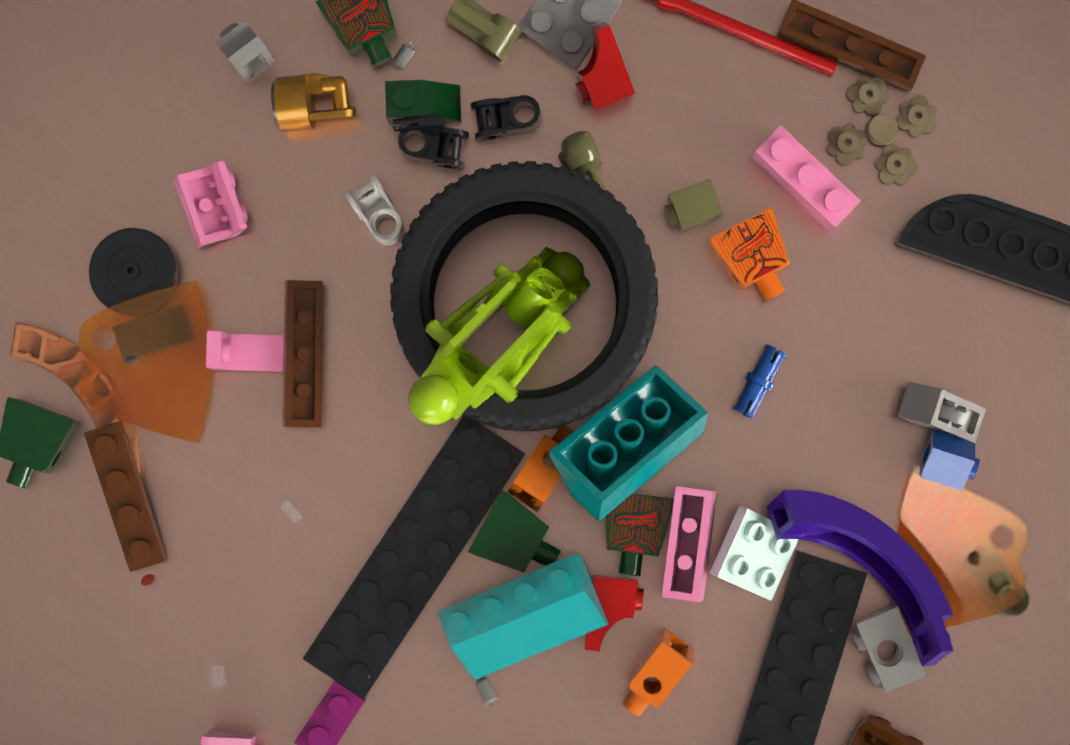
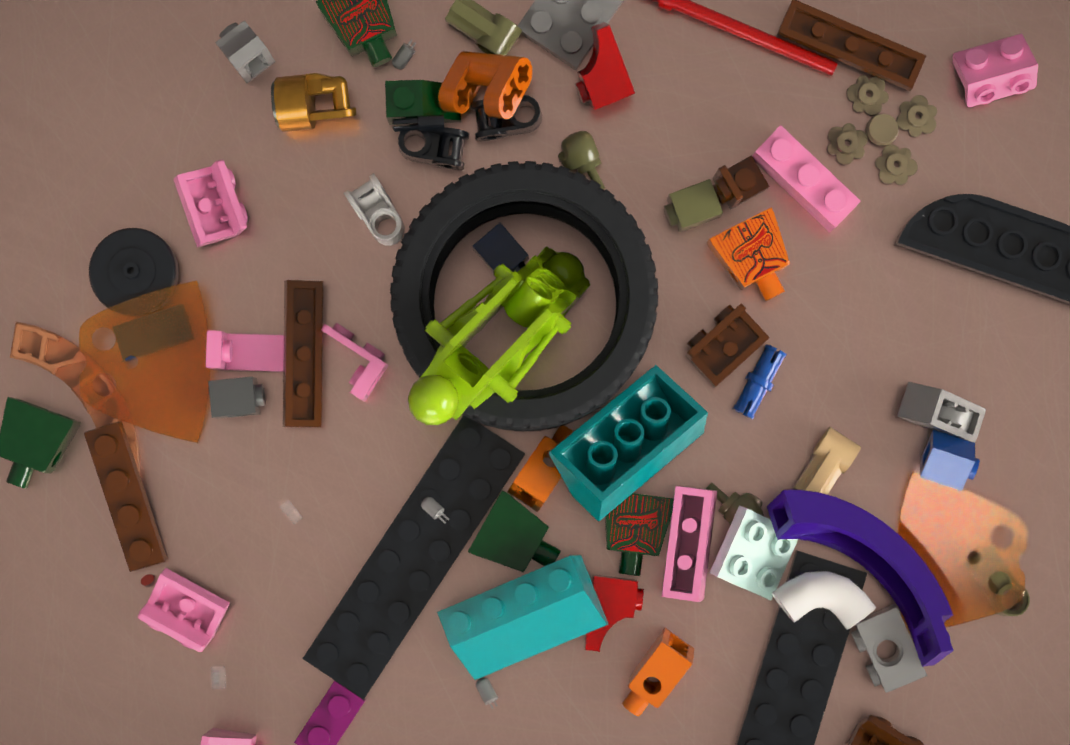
(183, 610): none -> bright pink bracket
(236, 397): none -> dark grey brick
(364, 378): none -> bright pink bracket
(433, 508): none -> light grey piece
(501, 248): none -> dark blue brick
(503, 74): none -> orange connector
(726, 344): none -> reddish brown bracket
(731, 503): none -> olive piece
(739, 182): none -> reddish brown bracket
(825, 591): none -> white cylinder
(831, 458): none -> tan piece
(996, 70): none -> bright pink bracket

